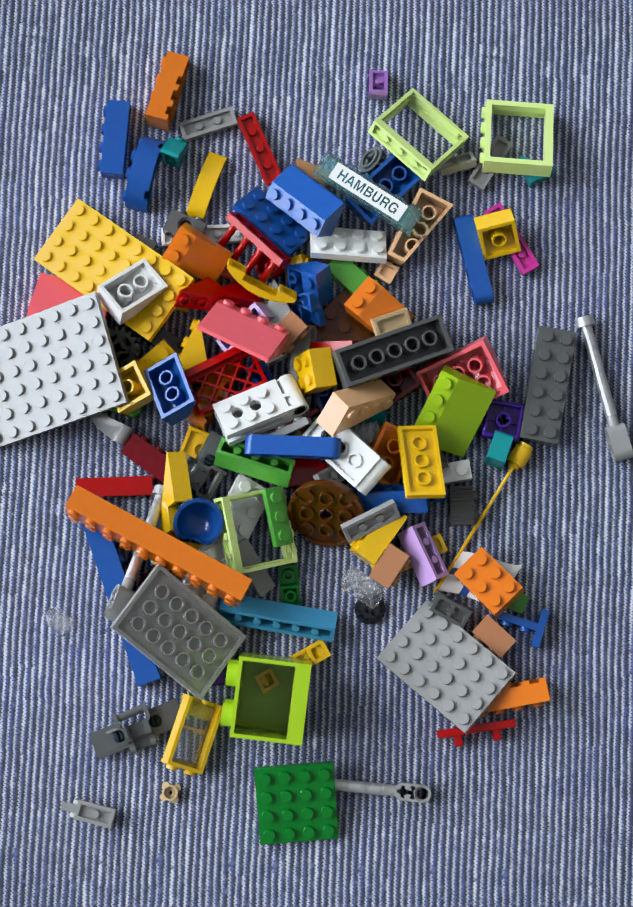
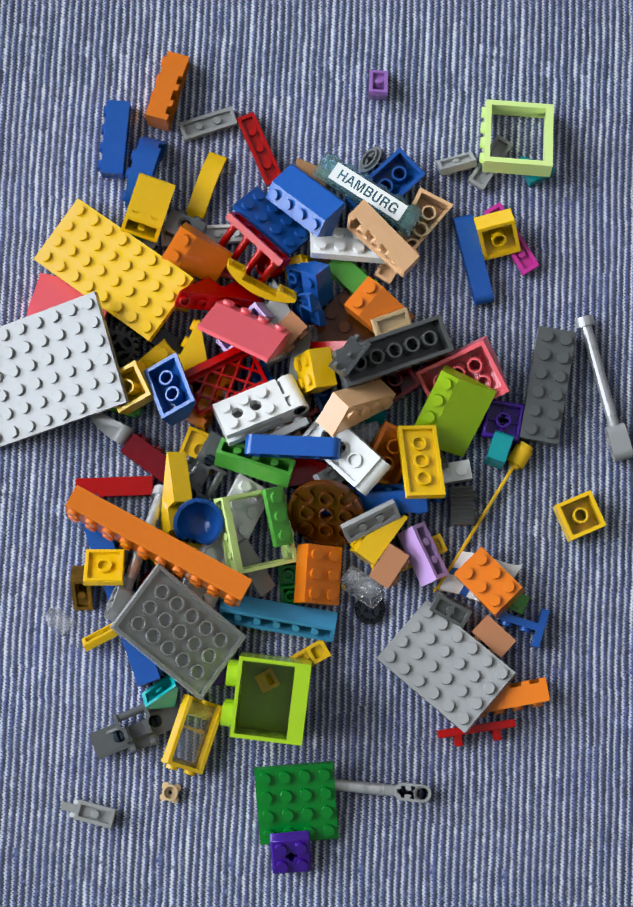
(81, 595): none -> pearl gold slope
(98, 637): none -> yellow tile
(104, 567): none -> yellow tile
(130, 291): white slope -> none
(147, 207): none -> yellow slope
(161, 694): none -> teal slope
(174, 152): teal slope -> none
(287, 862): none -> dark purple brick
(318, 575): none -> orange brick
(349, 355): none -> dark grey hinge
(382, 238): none -> light nougat wedge
(402, 149): yellowish green window -> none
(579, 516): none -> yellow brick

